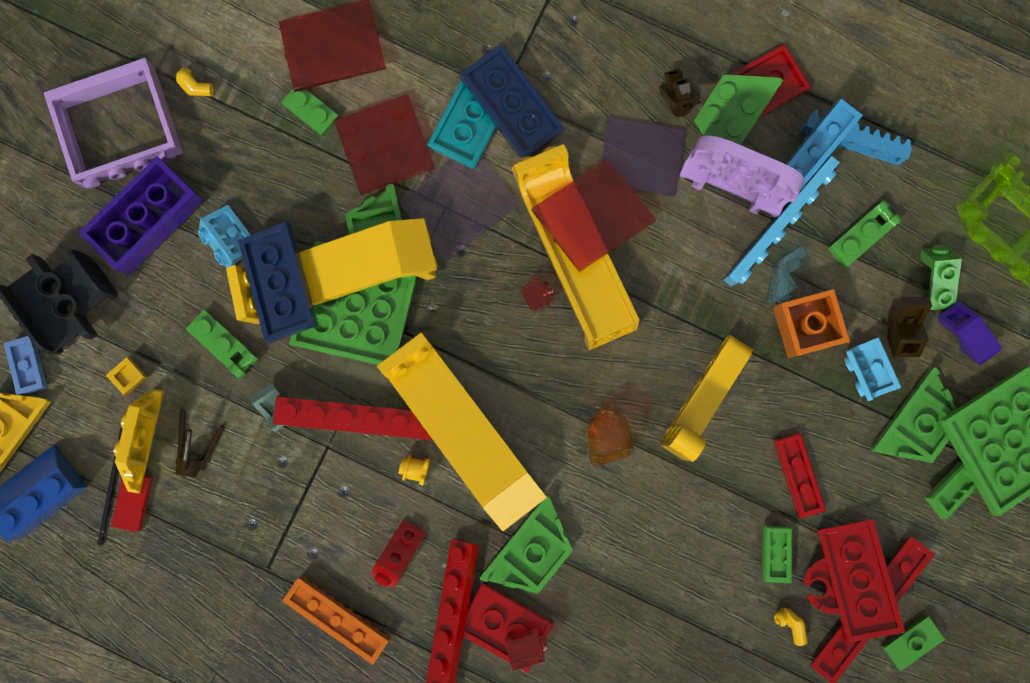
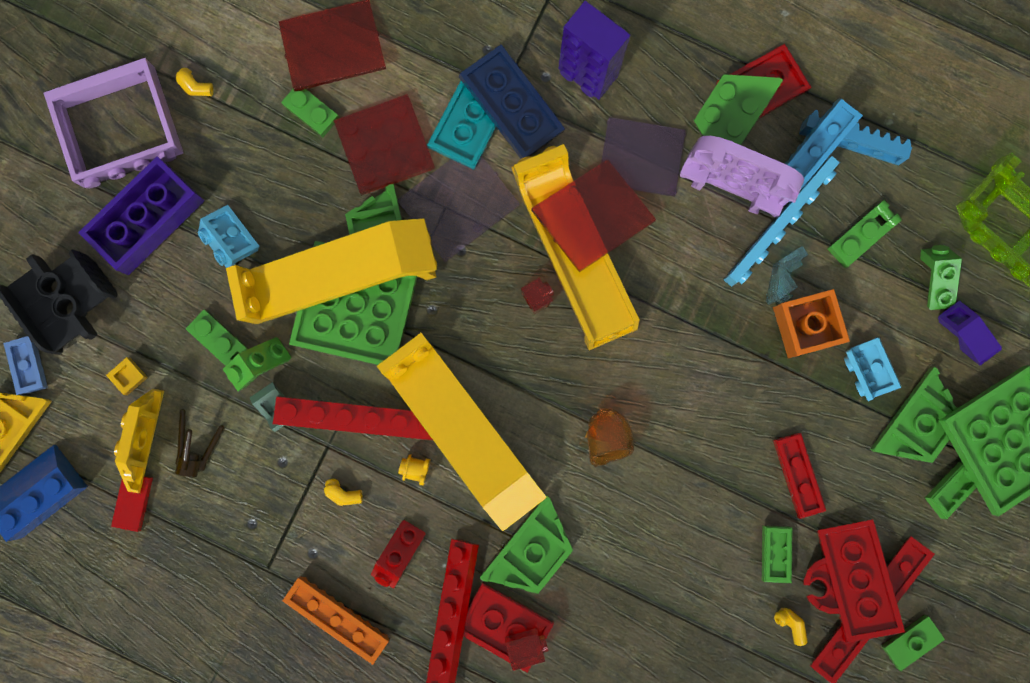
(108, 498): black piece -> none
(255, 361): none -> bright green bracket
(278, 282): dark blue plate -> none
(339, 496): none -> yellow arm
(592, 50): none -> dark purple brick
(679, 93): dark brown hips -> none
(685, 432): yellow beam -> none
(906, 327): dark brown brick -> none

